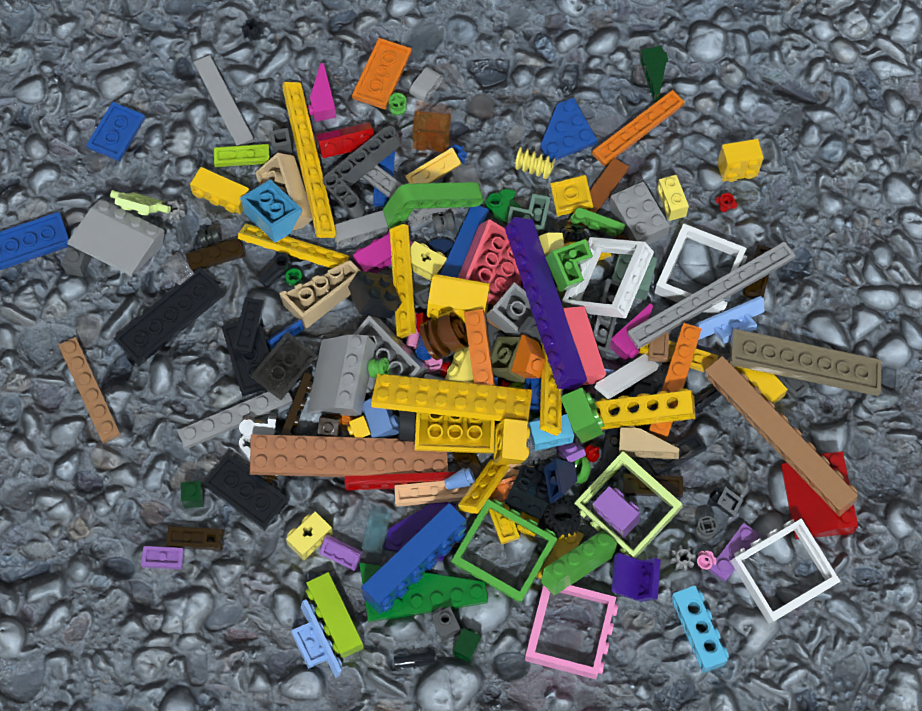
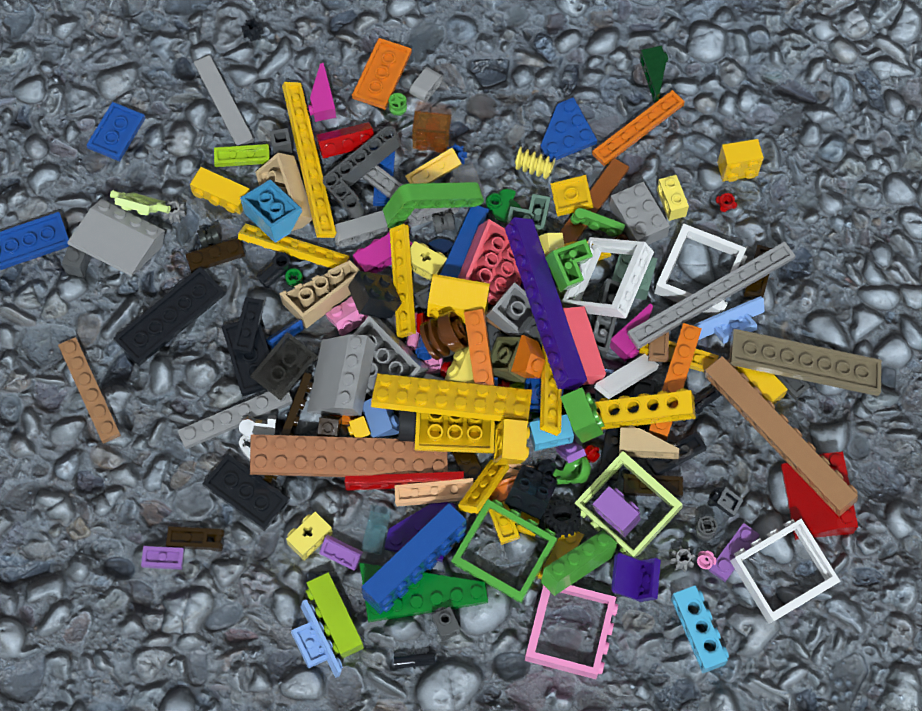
(177, 269): clear brick -> none
(192, 494): dark green brick -> none
(346, 317): none -> bright pink bracket
(378, 366): bright green wheel -> none
(460, 479): medium blue cone -> none
(467, 645): dark green brick -> none
(559, 478): dark blue slope -> none
(574, 232): black gear -> none

